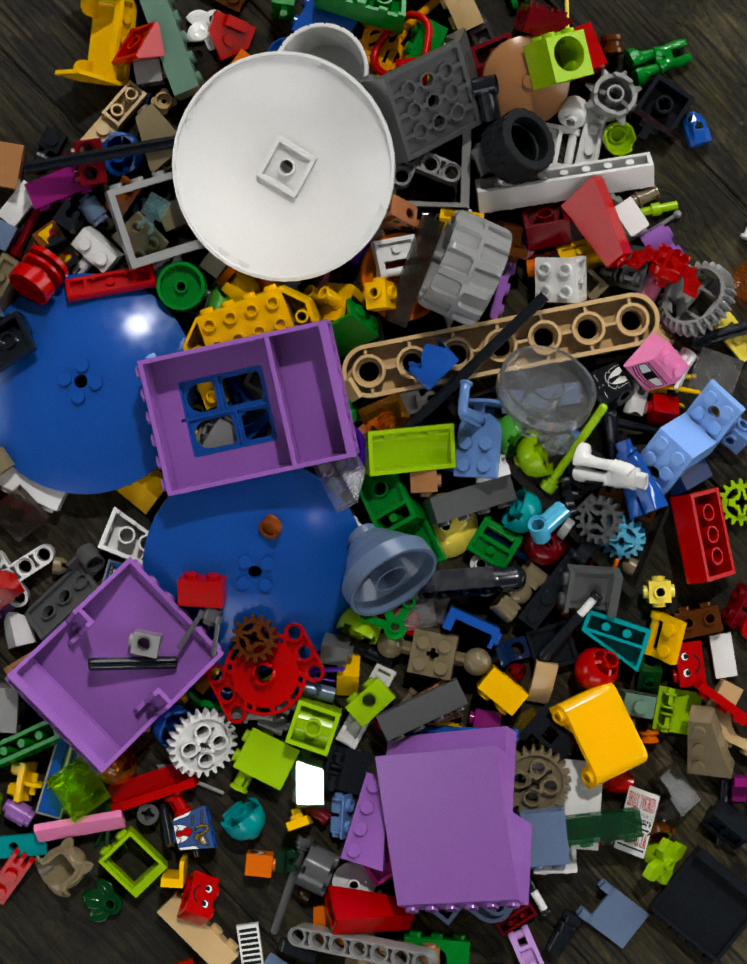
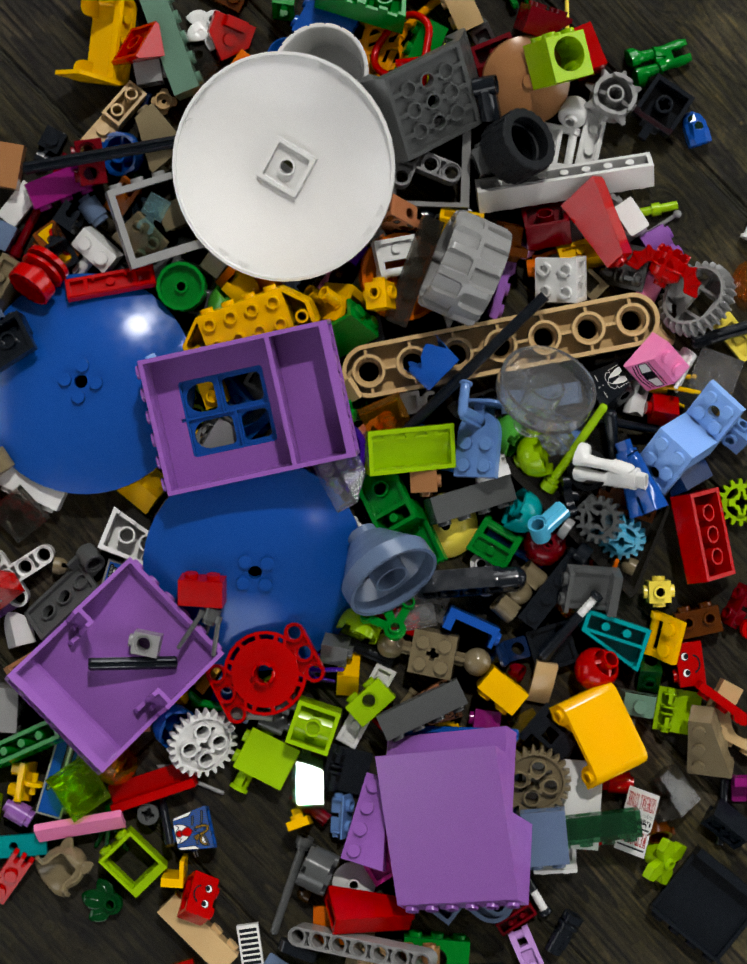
(178, 804): red bush -> none
(244, 820): teal cylinder -> none
(258, 629): reddish brown gear -> none
(260, 863): orange brick -> none
(270, 526): dark orange tile -> none
(283, 860): clear green tile -> none
(319, 691): sand blue cylinder -> none
(612, 44): reddish brown wheel -> none
(615, 915): sand blue flag -> none
(618, 138): lime hair -> none
(645, 195): dark tan pin -> none
(649, 736): orange bush -> none
(722, 655): white tile -> none

